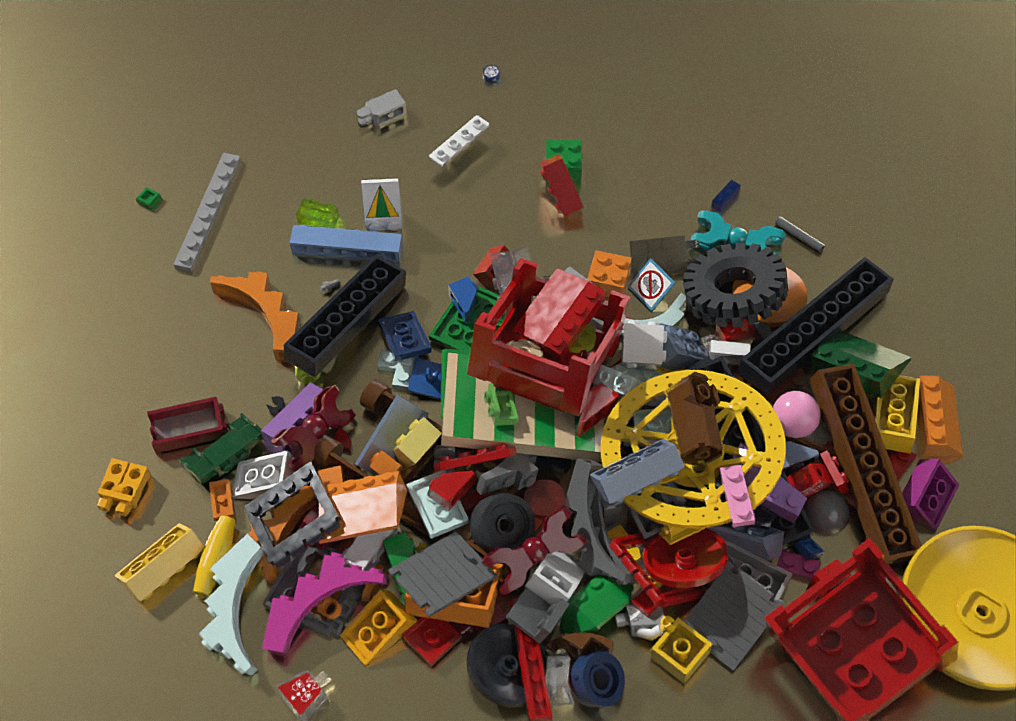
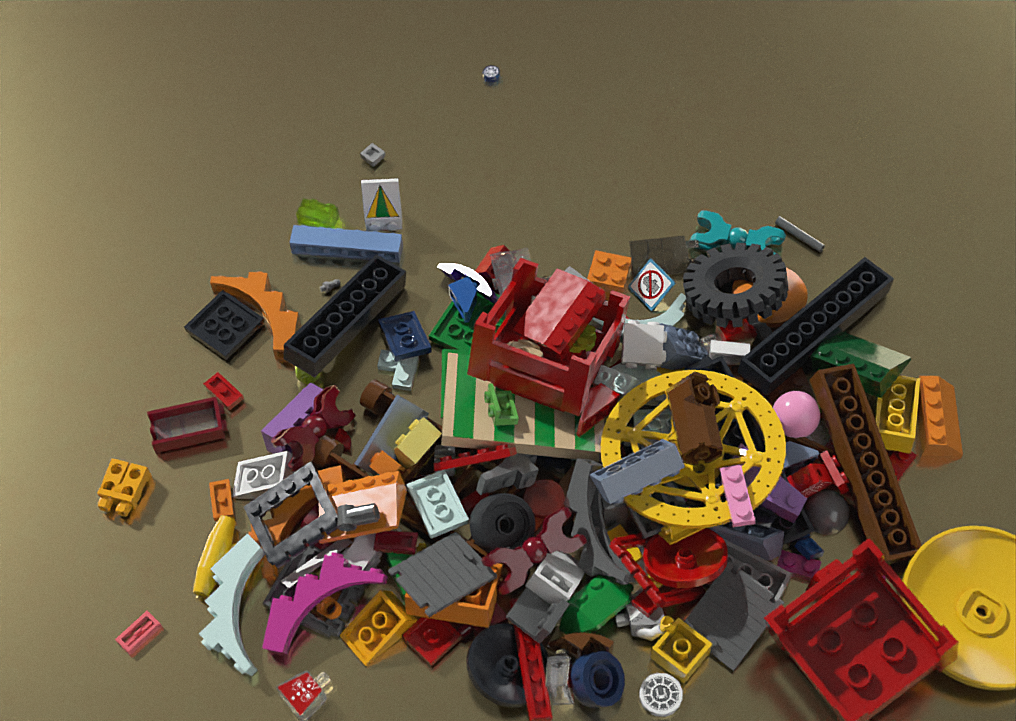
(148, 198): green tile -> none
(151, 626): none -> coral tile
(160, 562): yellow slope -> none
(207, 212): light grey plate -> none
(224, 324): none -> black plate
(224, 390): none -> red plate
(225, 452): dark green bracket -> none
(276, 410): black bar -> none
(315, 562): none -> white sticker
(351, 516): none -> dark grey piece
(372, 154): none -> light grey plate
(372, 589): orange plate -> none
(382, 109): light grey hinge -> none
(396, 542): none -> dark red tile
(426, 378): blue piece -> none
(451, 487): red slope -> none
(457, 271): none -> slope
(459, 141): white bracket -> none
(561, 185): red wedge -> none
(571, 154): green brick -> none
(660, 694): none -> tile
(725, 196): clear blue piece -> none
(929, 493): magenta slope -> none

